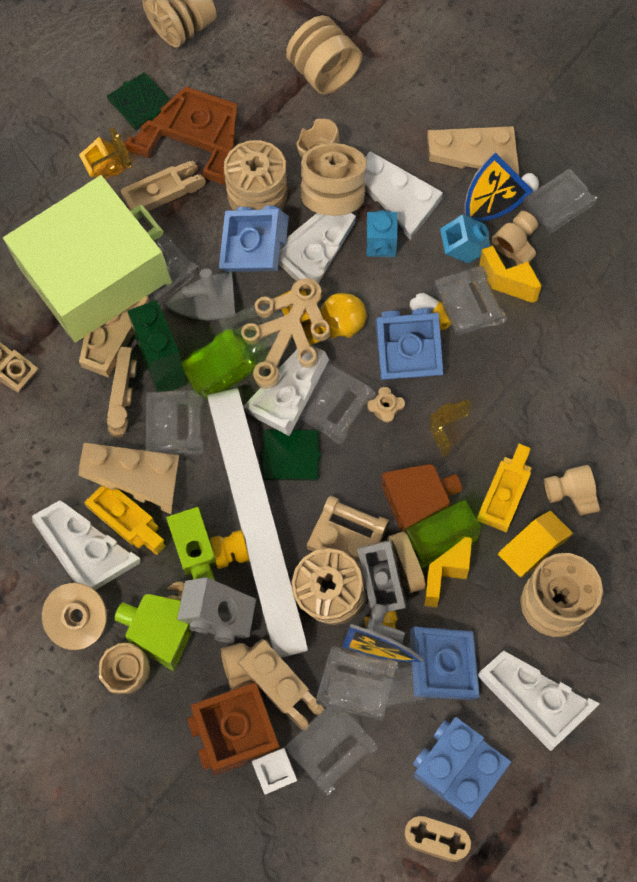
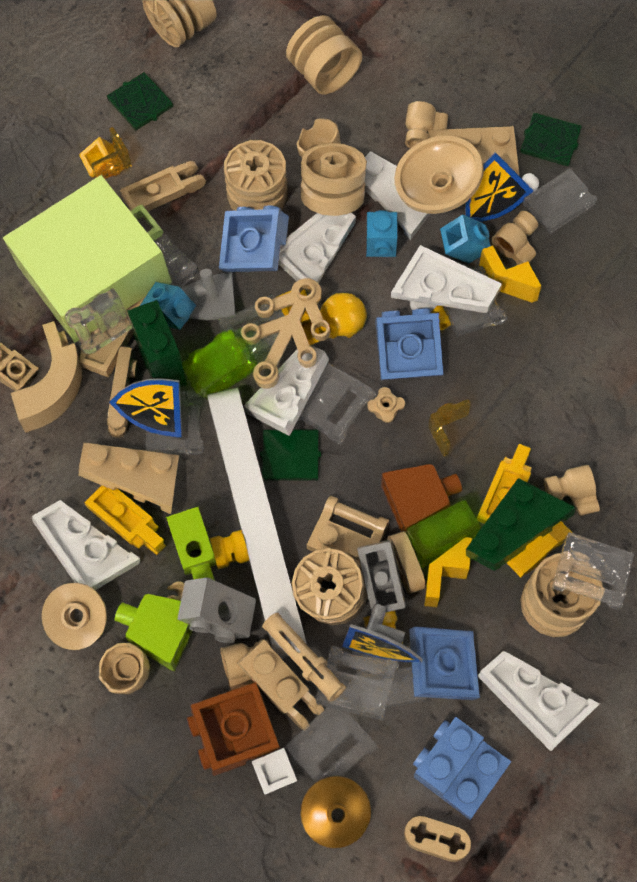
(57, 390): none -> tan arch
(108, 316): none -> clear plate
(152, 406): none -> shield
(173, 302): none -> dark azure brick
(194, 120): dark orange wing -> none
(325, 797): none -> pearl gold dish
(330, 685): none -> tan pin
(421, 118): none -> tan piece
(437, 163): none -> tan dish
(445, 283): none -> white wing
(515, 523): none -> dark green wing
(550, 139): none -> dark green piece
(597, 562): none -> clear plate

